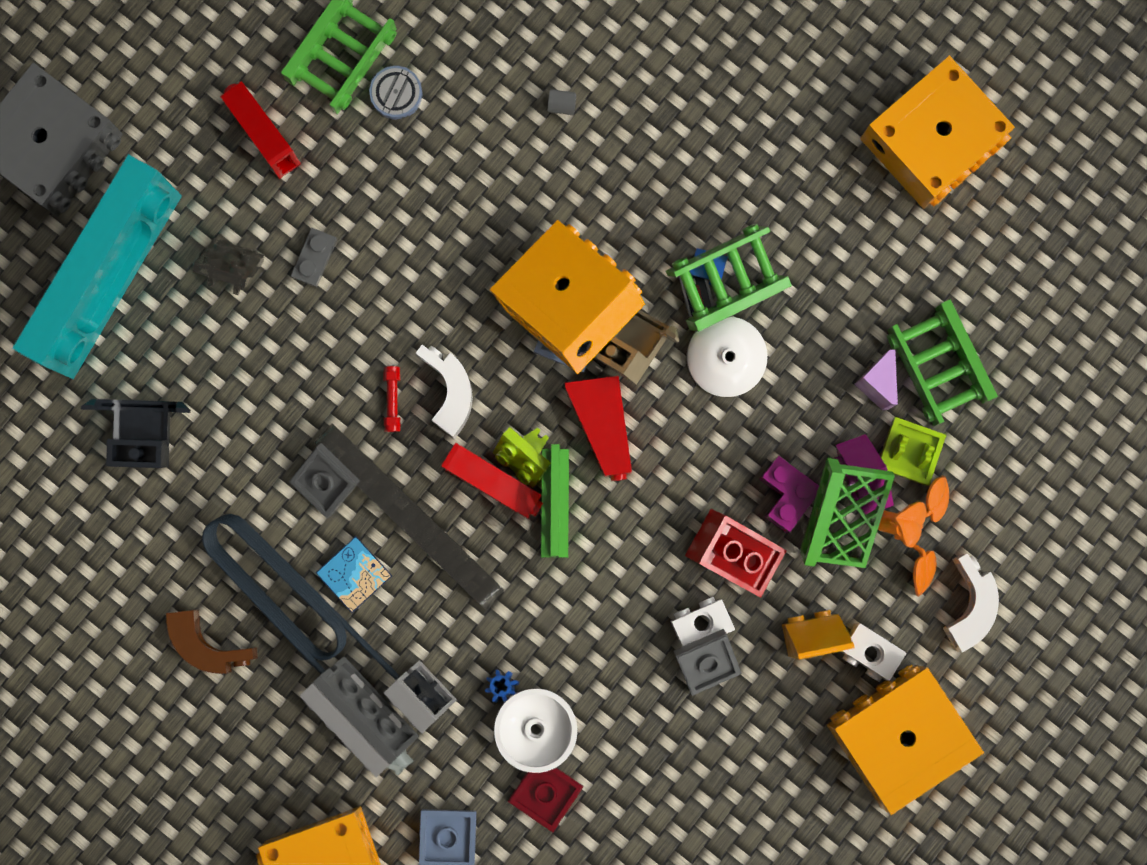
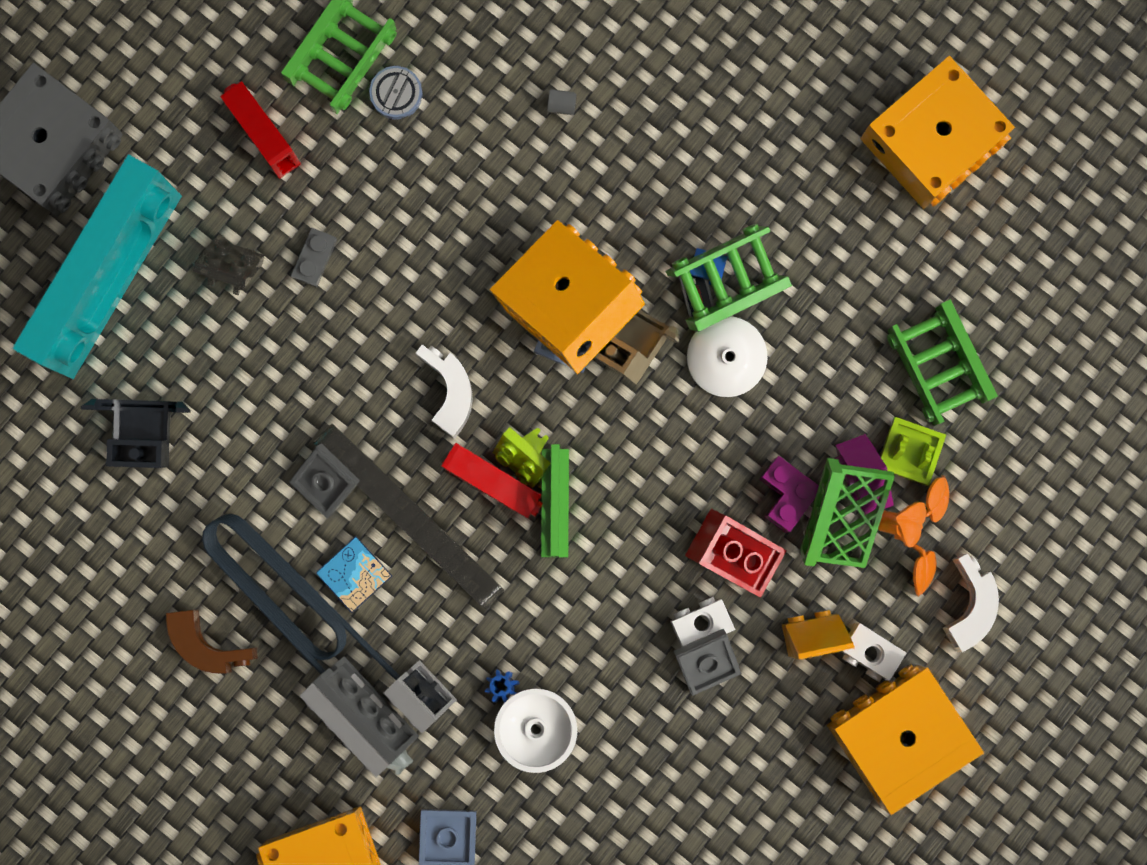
(392, 421): red bar -> none
(546, 796): dark red tile -> none
(603, 421): red slope -> none
(880, 381): lavender slope -> none

